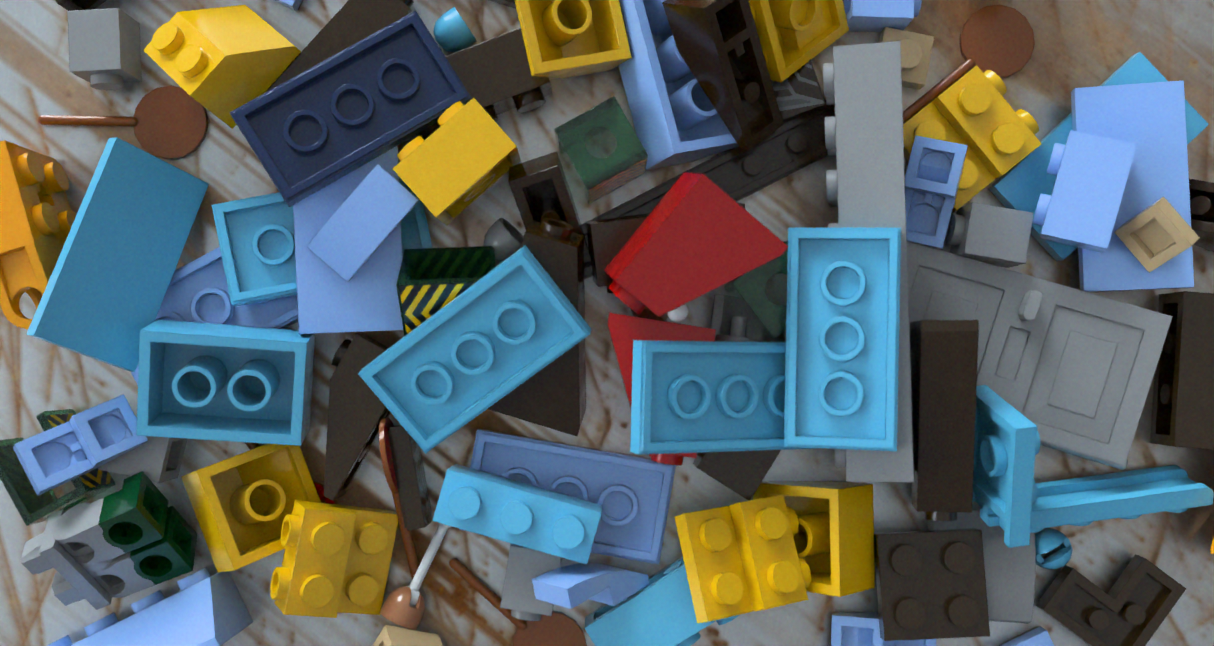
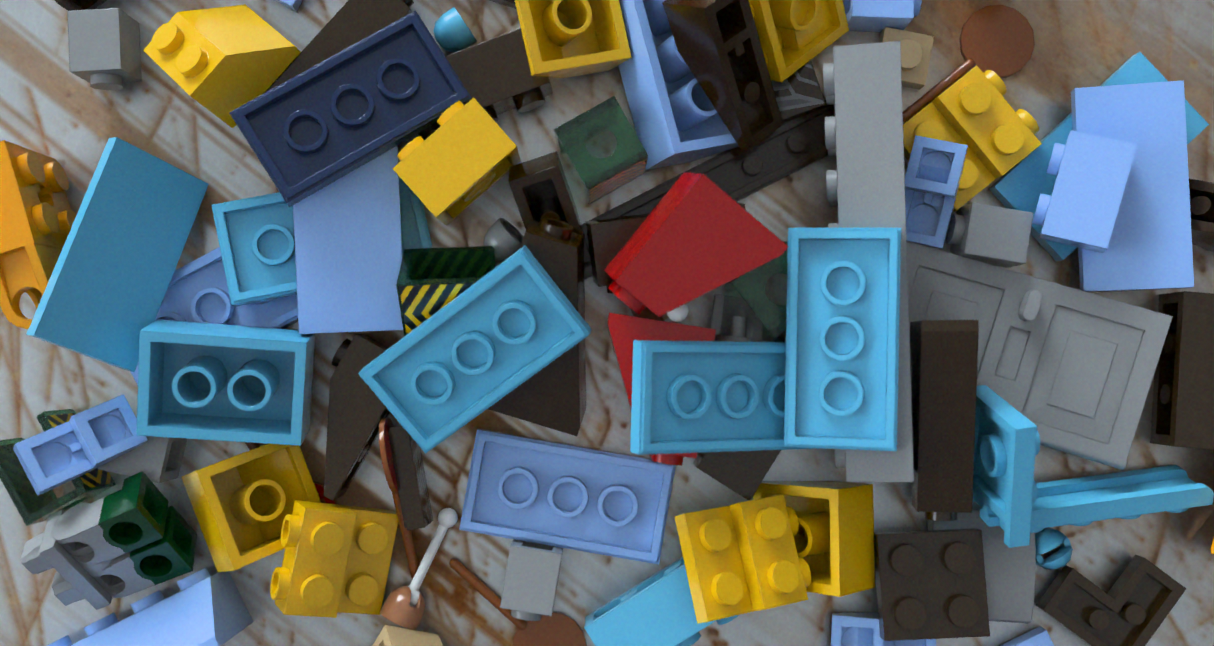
(164, 122): dark orange piece -> none
(362, 222): light blue slope -> none
(518, 513): medium azure brick -> none
(595, 581): light blue slope -> none
(1156, 234): tan plate -> none

